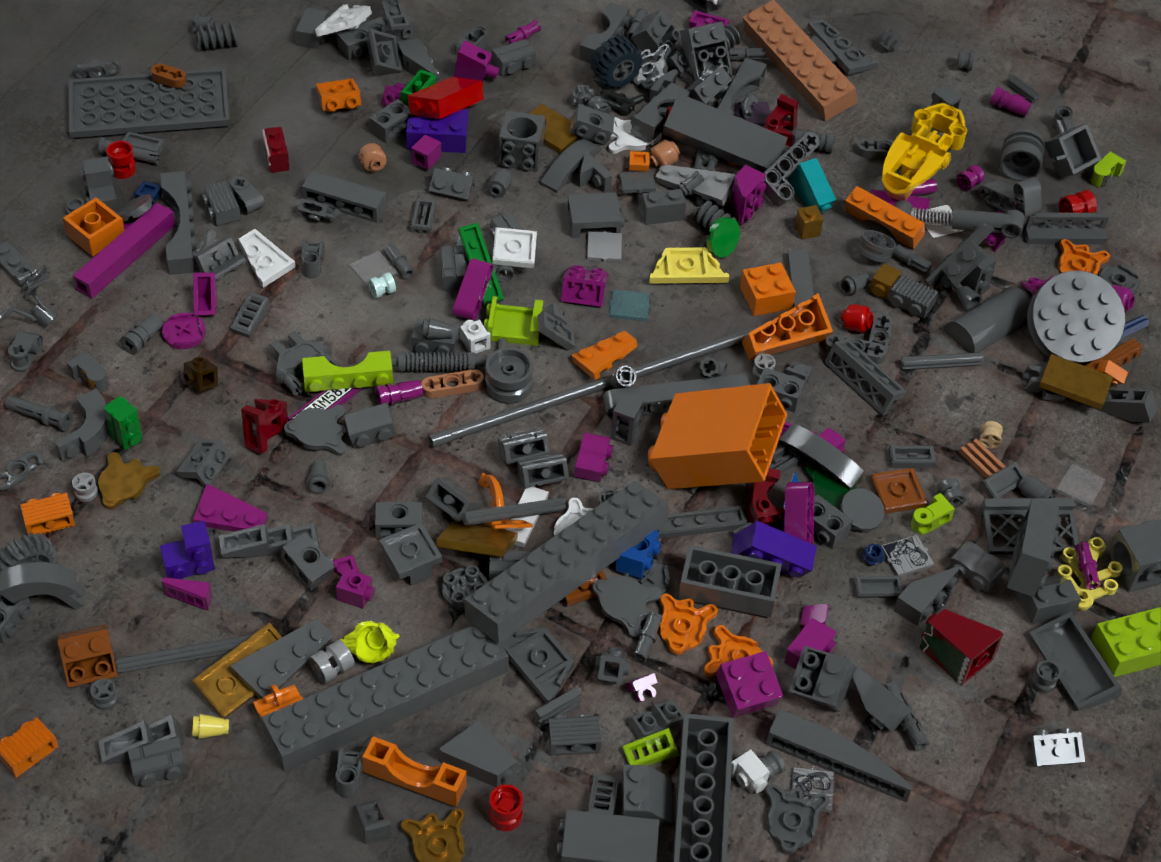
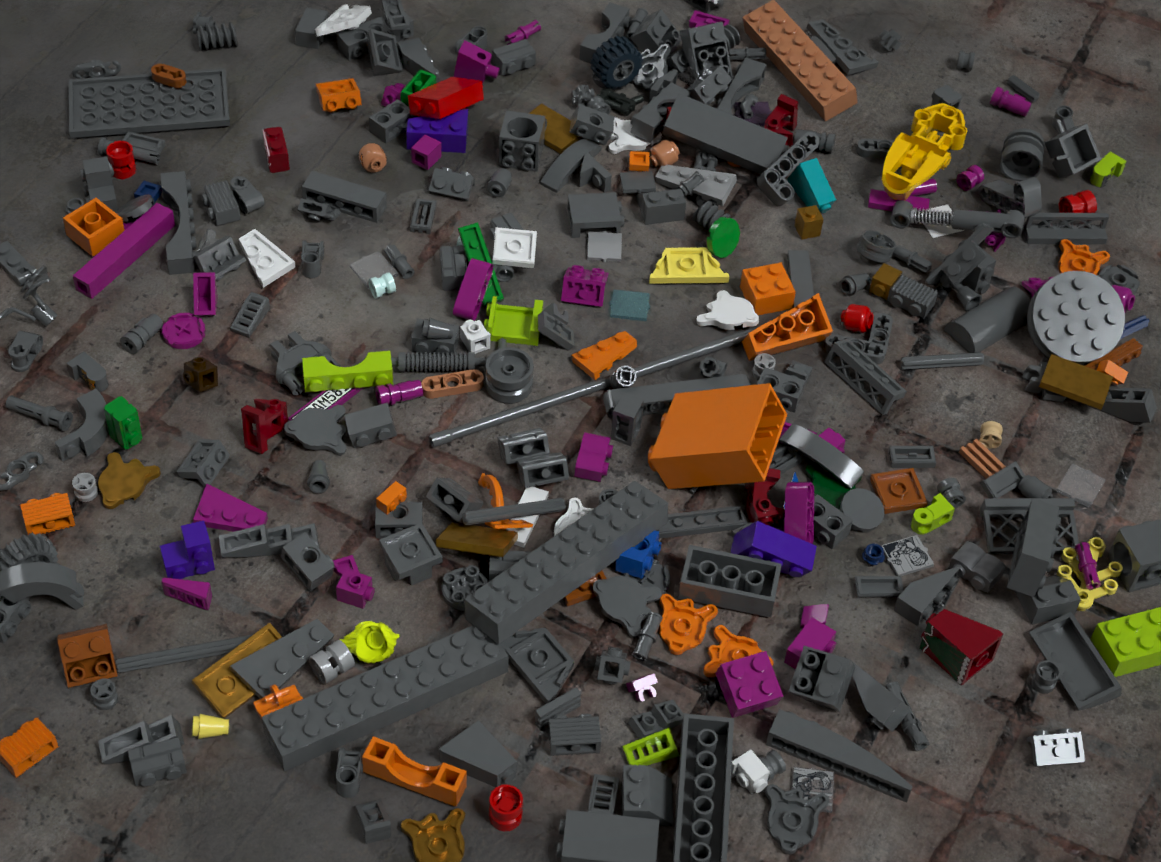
(391, 497): none -> orange piece
(729, 312): none -> white tile
(747, 193): magenta slope -> none
(902, 225): orange arch -> none

